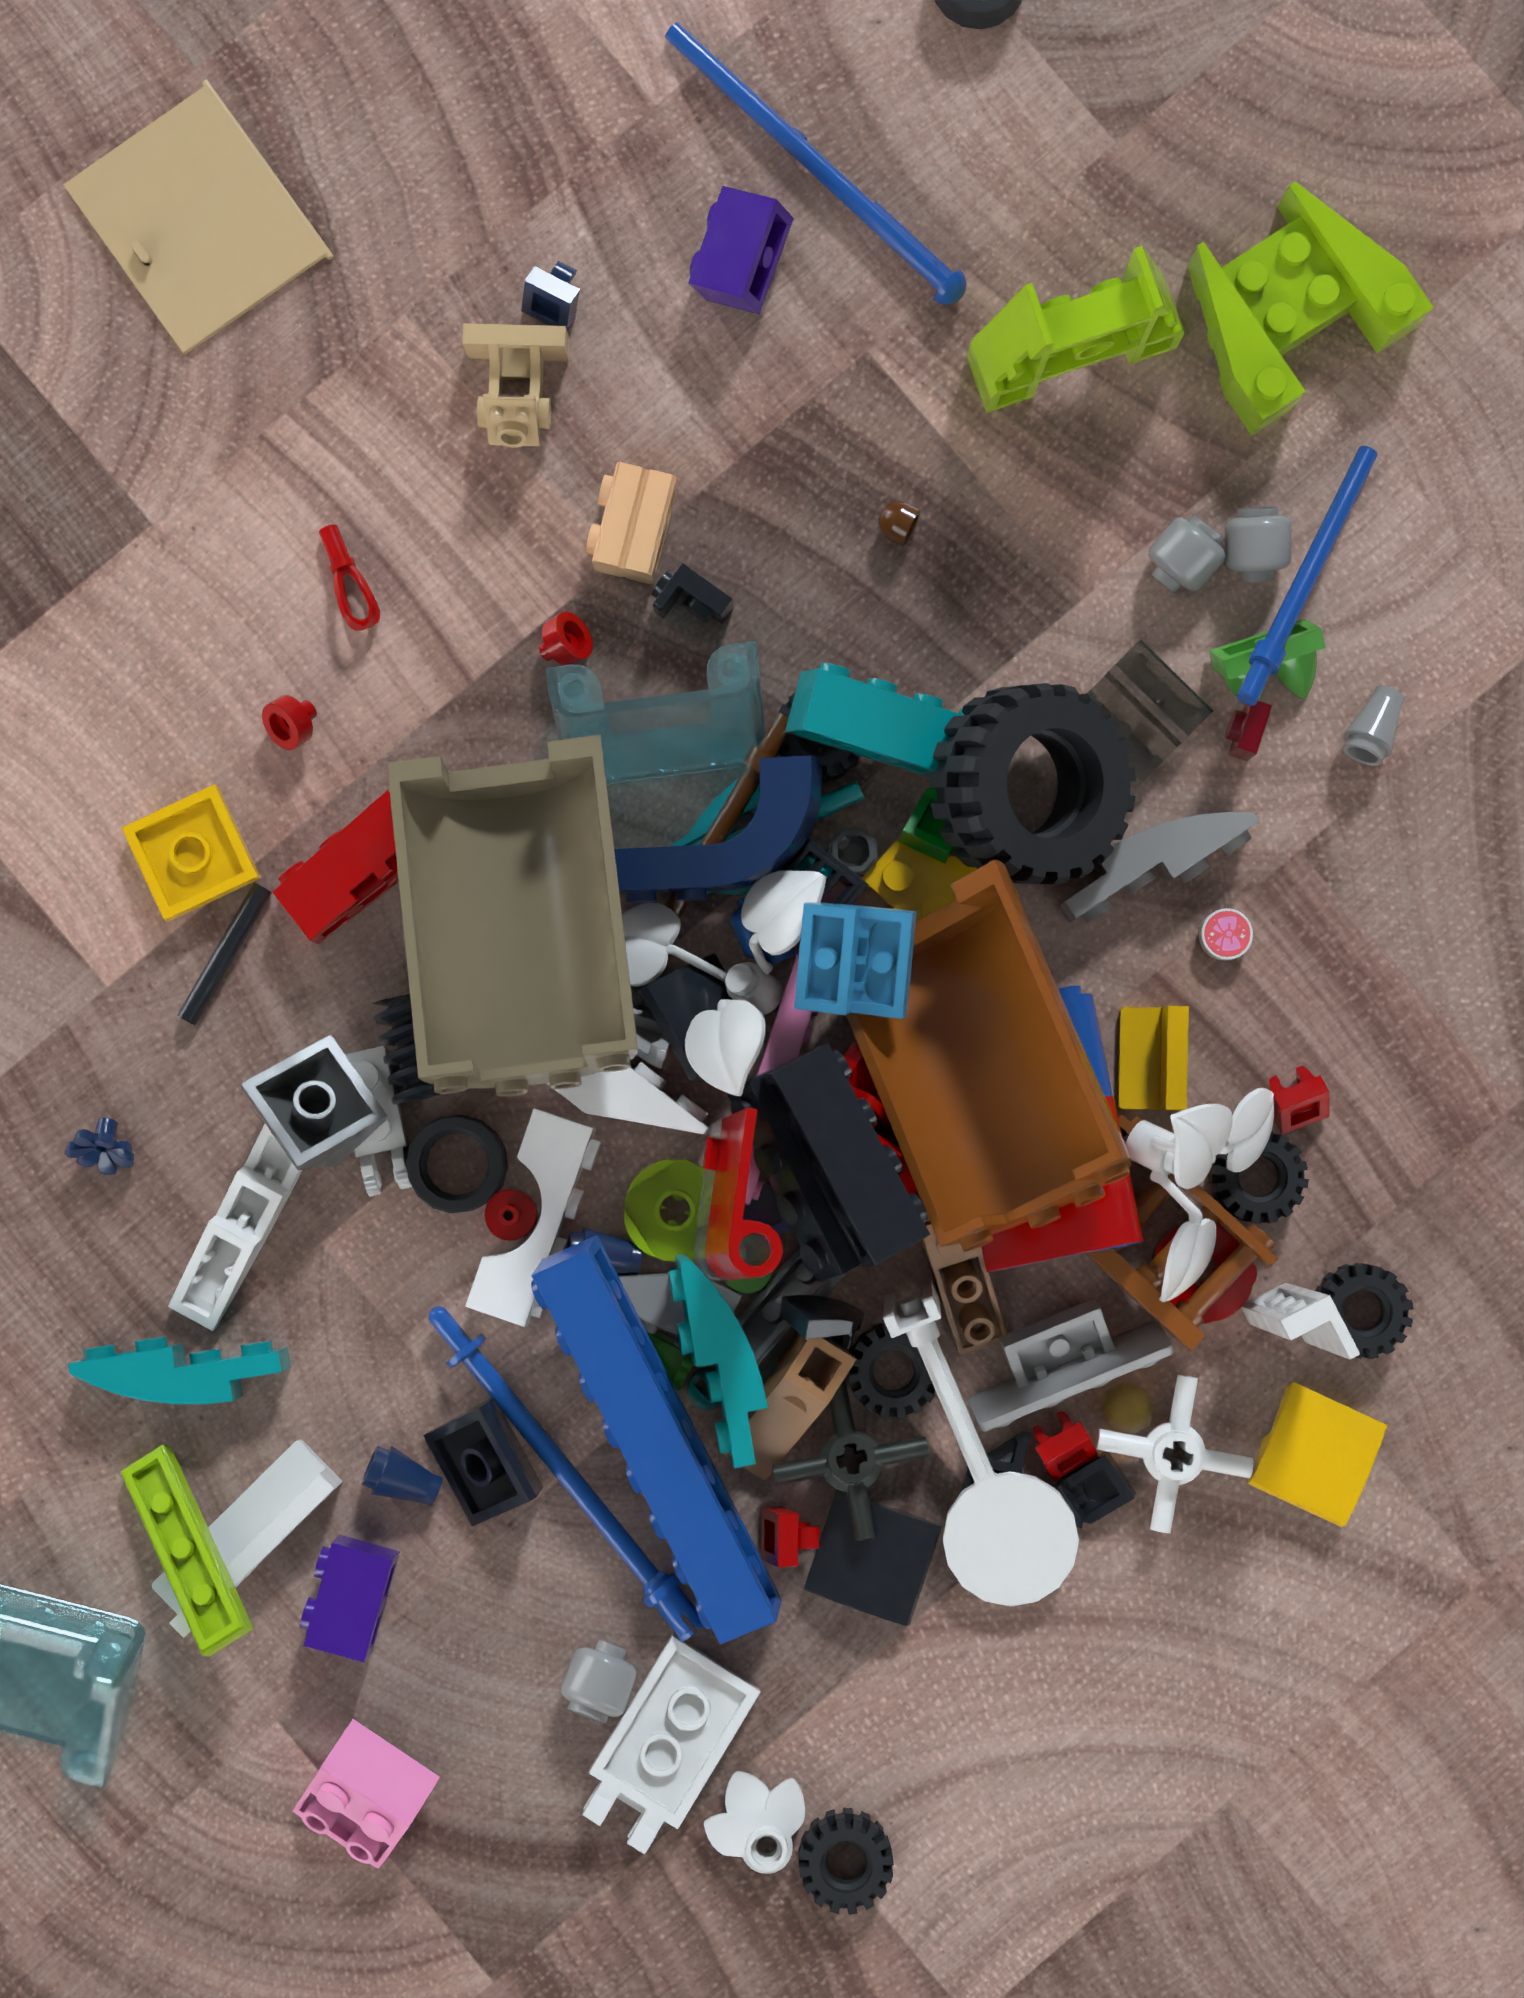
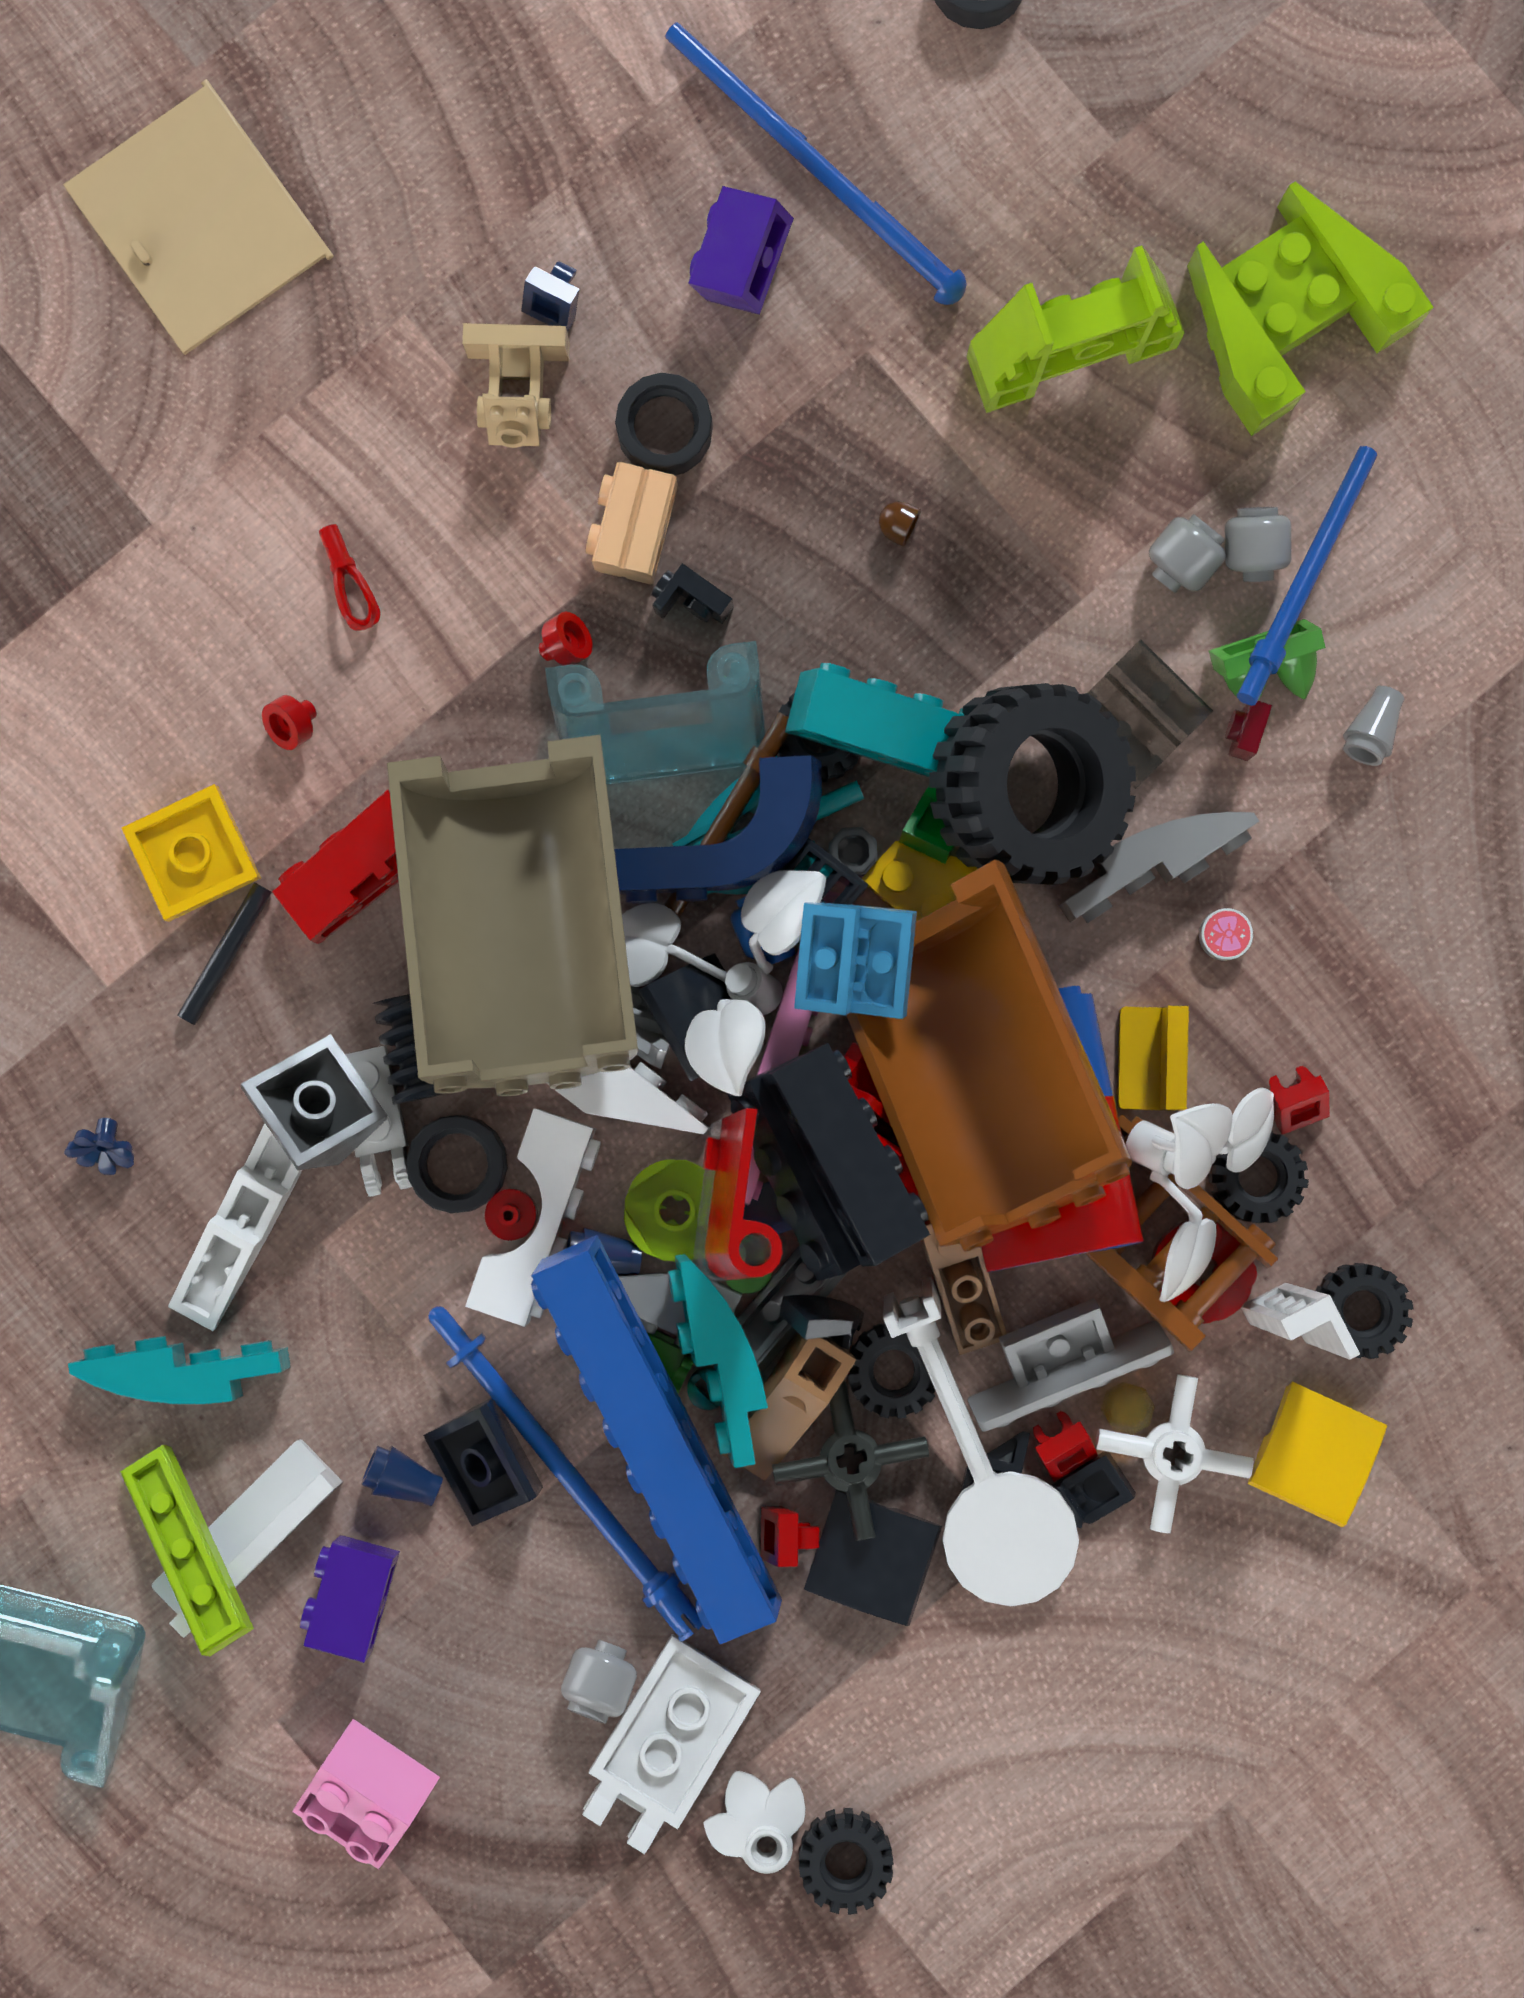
(670, 386): none -> black tyre

